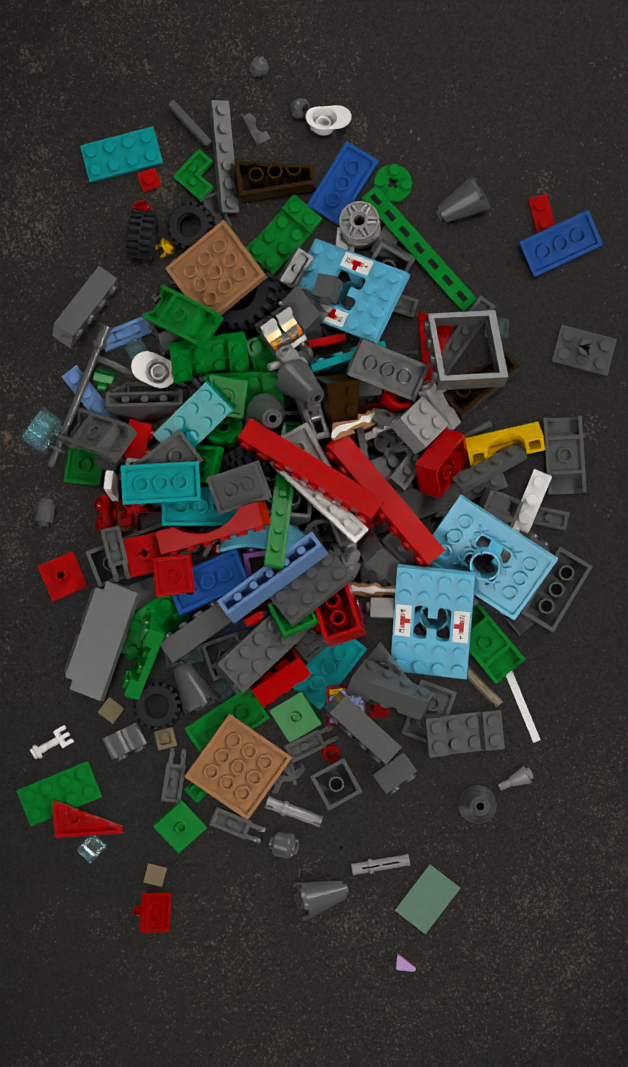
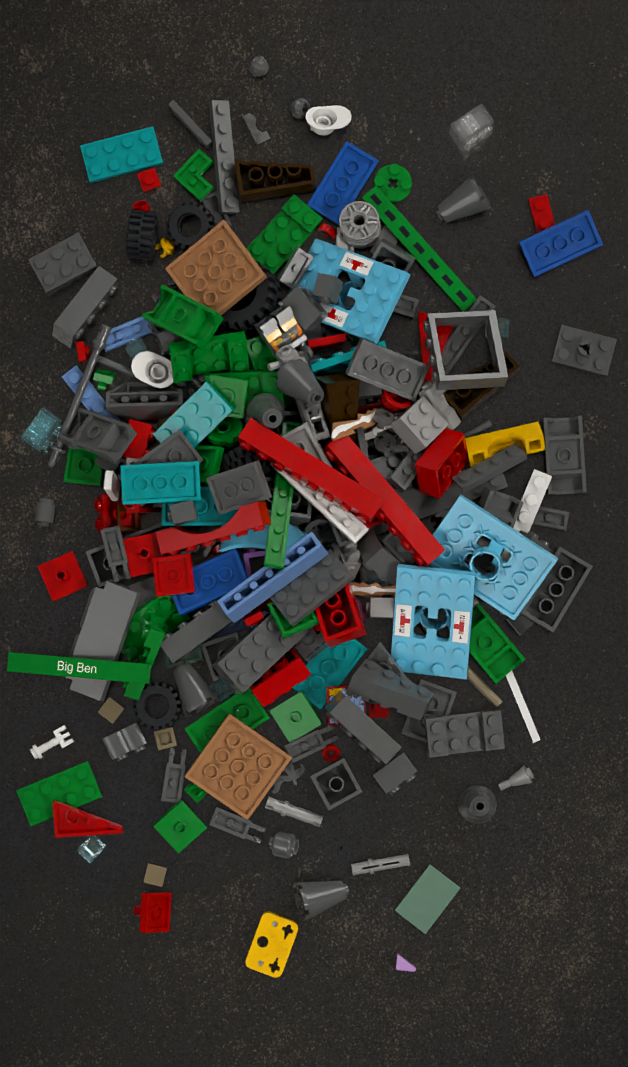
(63, 264): none -> dark grey brick
(79, 667): none -> green tile
(83, 352): none -> red plate
(183, 513): none -> dark grey brick
(278, 947): none -> yellow axle
(327, 231): none -> red tile
(471, 128): none -> clear brick

